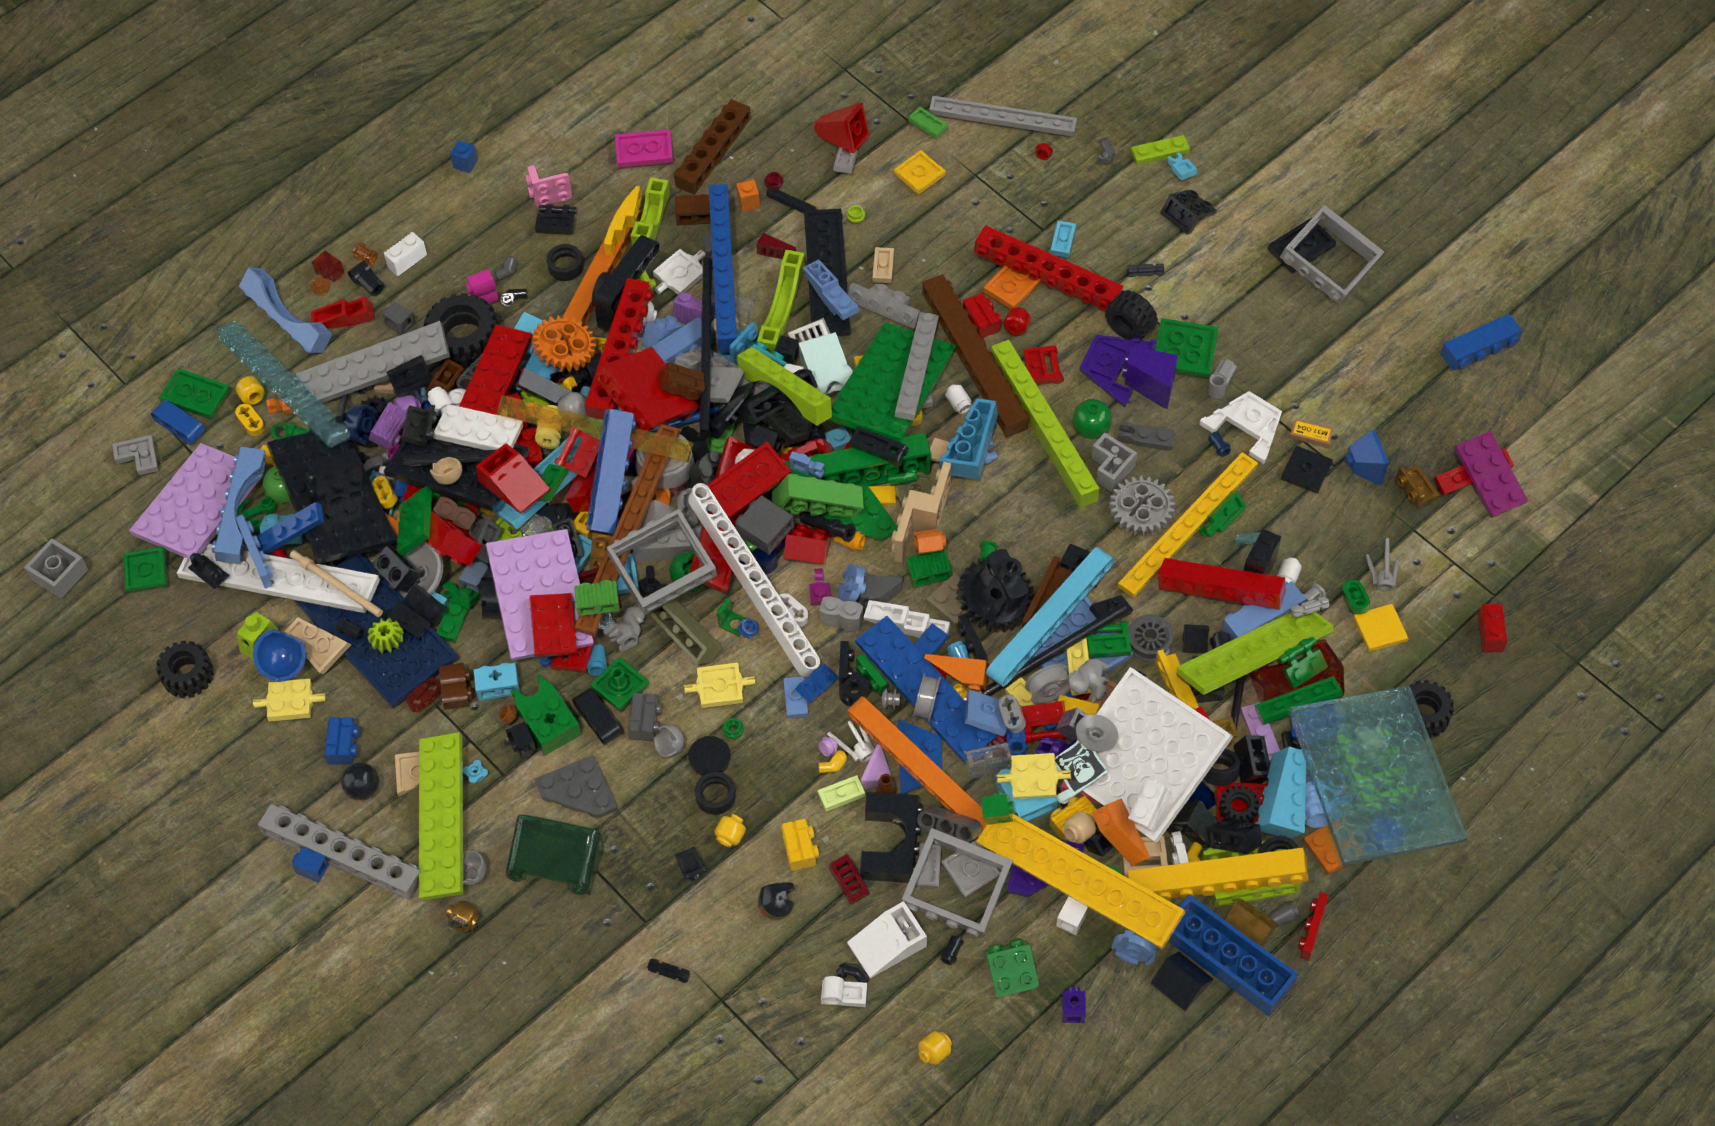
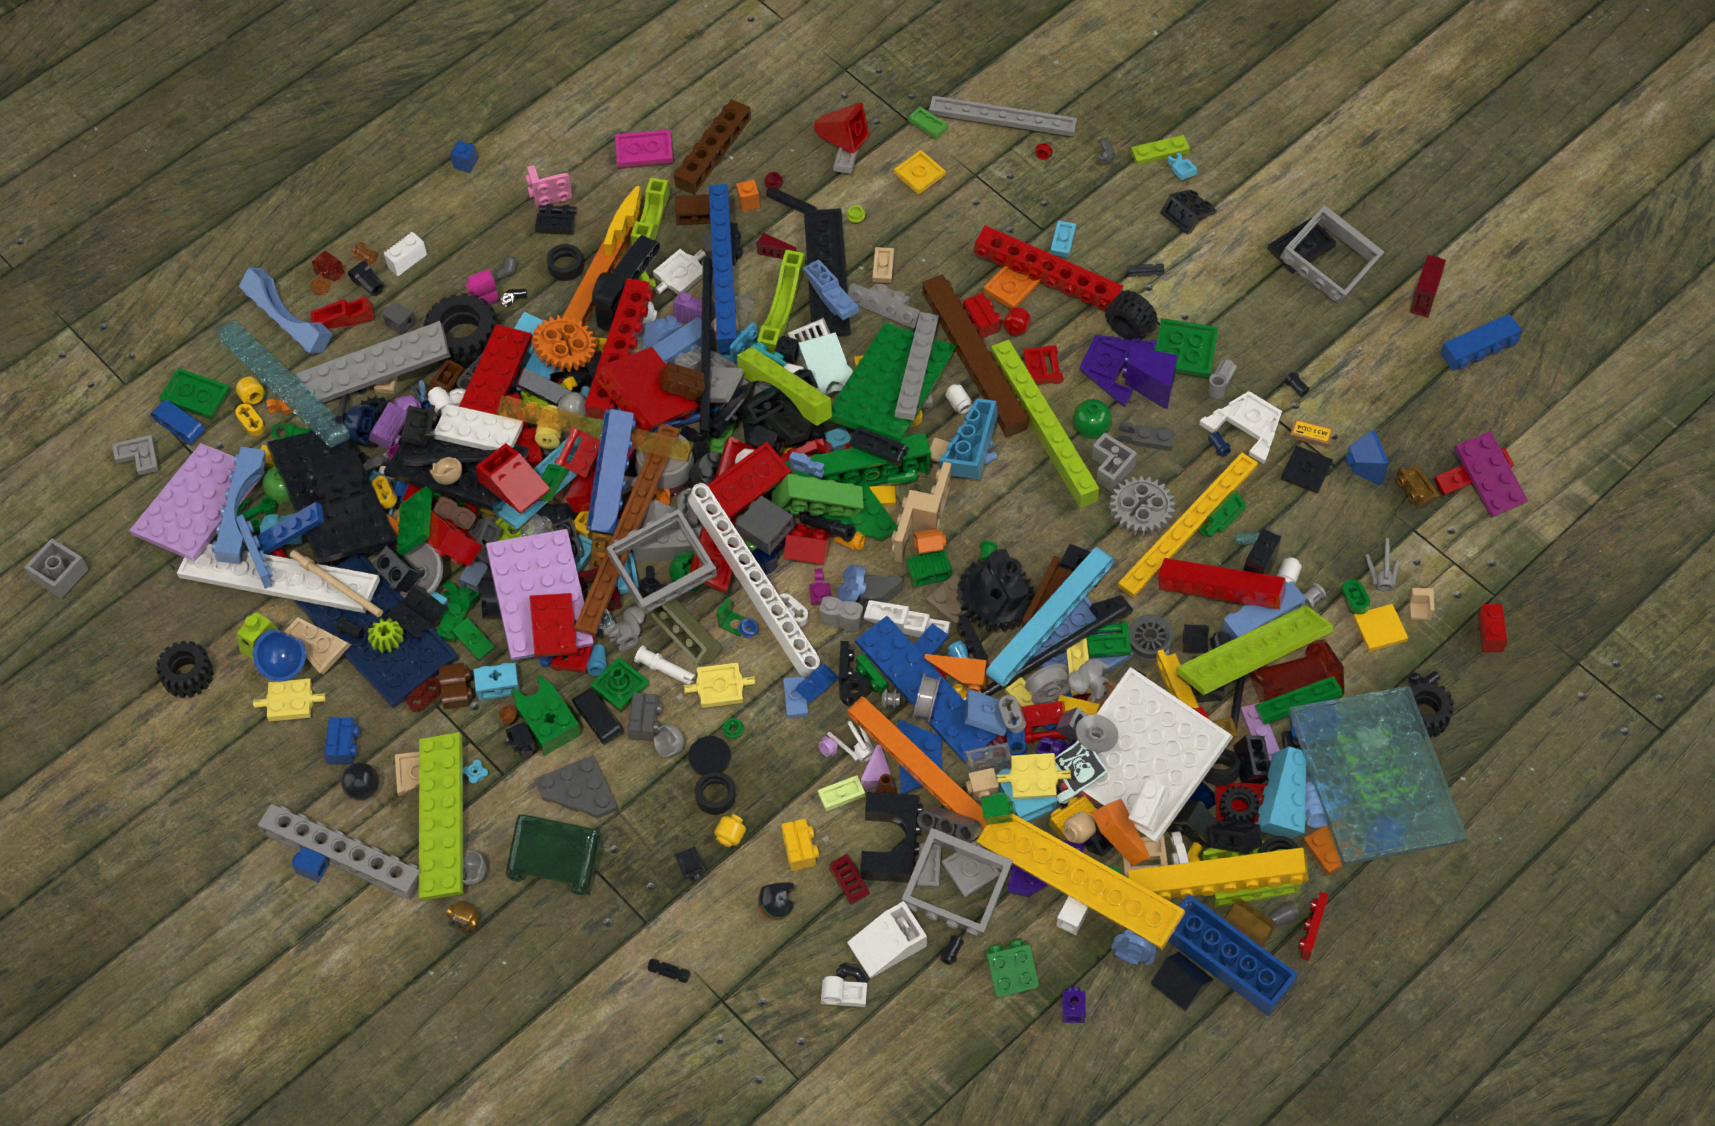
(145, 569): green plate -> none
(207, 570): black hinge -> none
(409, 376): black plate -> none
(473, 639): none -> green plate
(596, 598): bright green brick -> none
(656, 662): none -> white pin
(737, 251): none -> black slope
(835, 763): yellow arm -> none
(934, 1047): yellow head -> none
(982, 784): none -> tan brick
(1297, 384): none -> black pin
(1305, 667): green plate -> none
(1310, 607): light grey axle -> none
(1421, 603): none -> tan panel
(1427, 286): none -> dark red window
(1432, 677): none -> black arm

